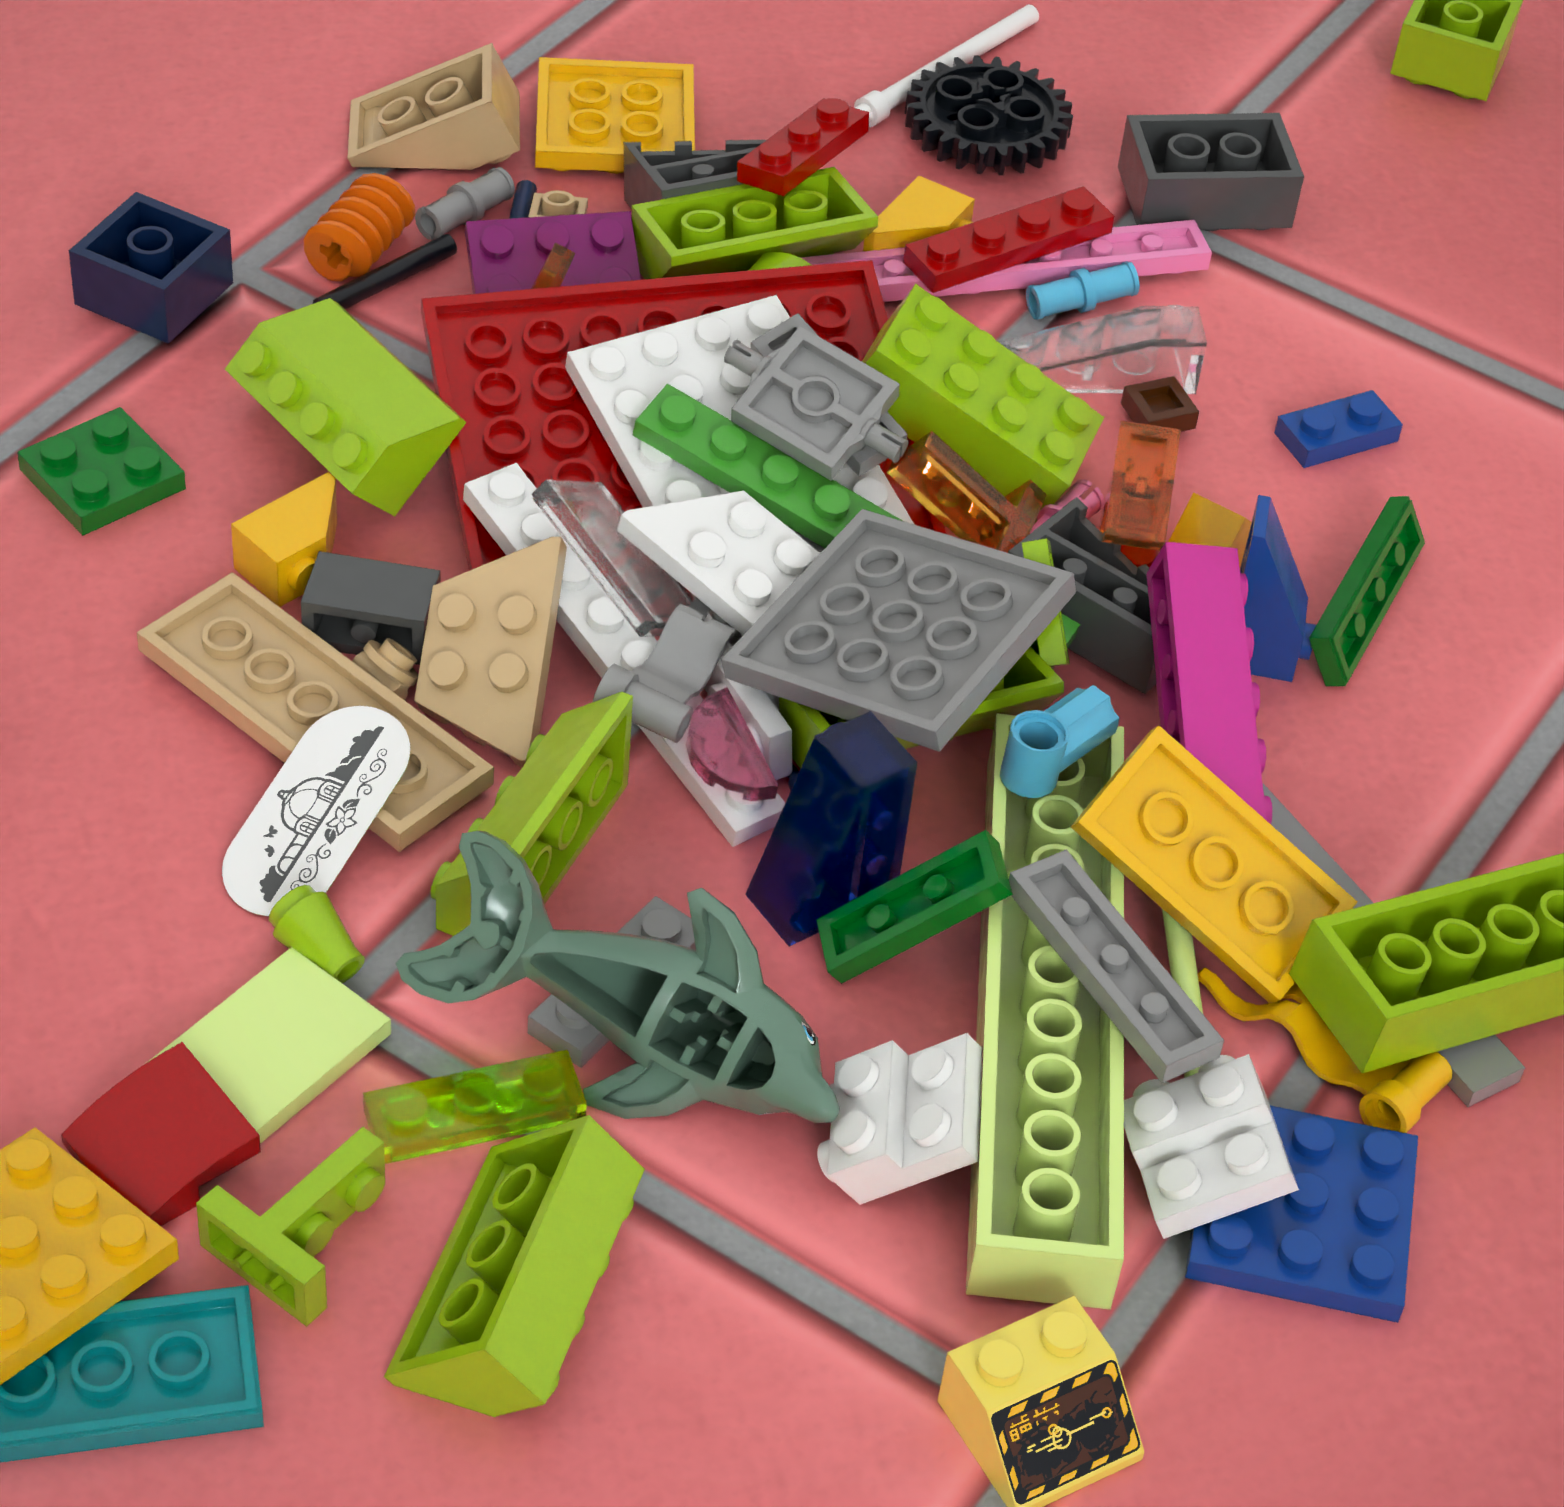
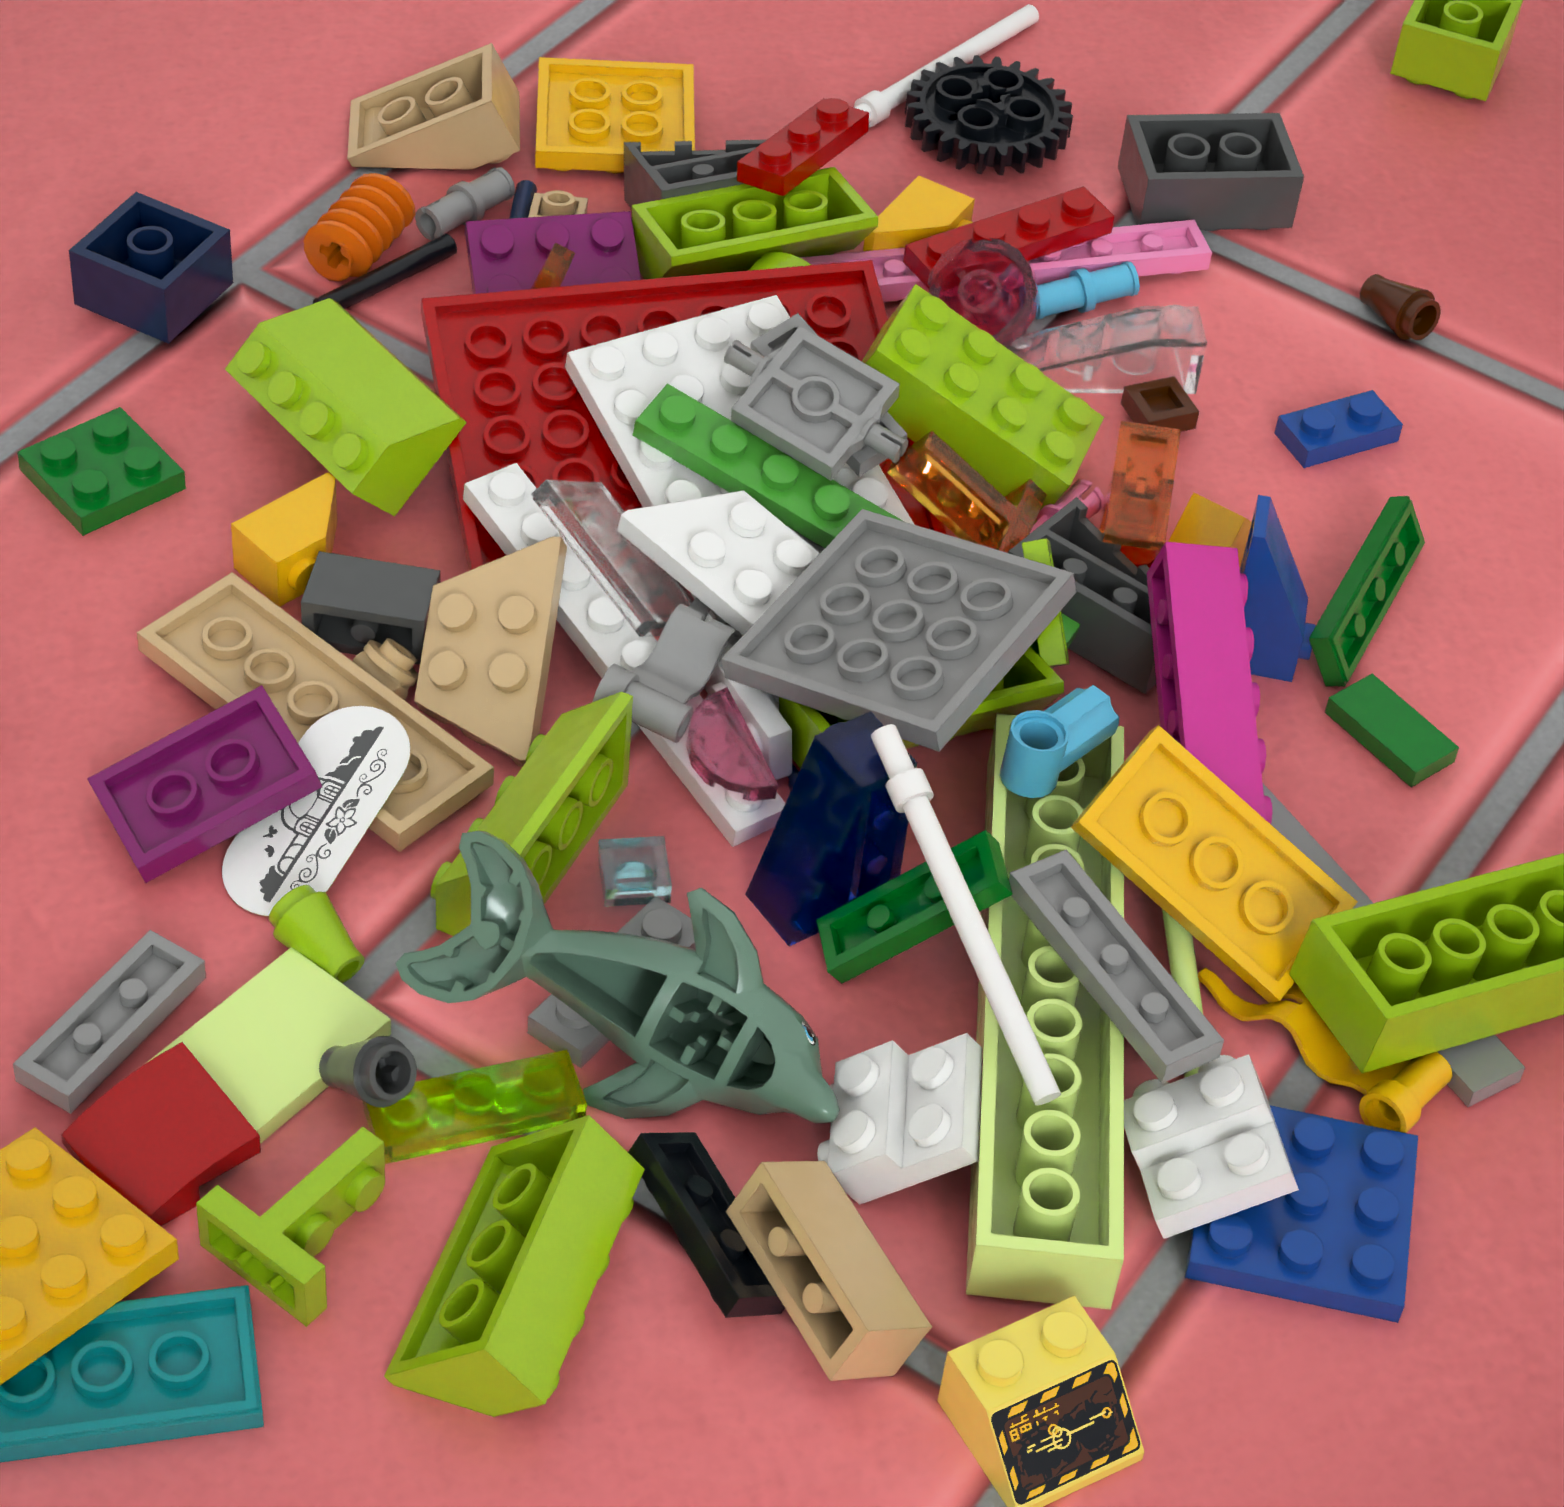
(109, 1021): none -> light grey plate
(204, 783): none -> magenta plate
(371, 1070): none -> dark grey cone
(634, 870): none -> clear light blue plate
(695, 1205): none -> black plate
(828, 1270): none -> tan brick
(912, 795): none -> white bar
(988, 287): none -> clear pink cylinder
(1391, 730): none -> green tile
(1403, 307): none -> reddish brown cone

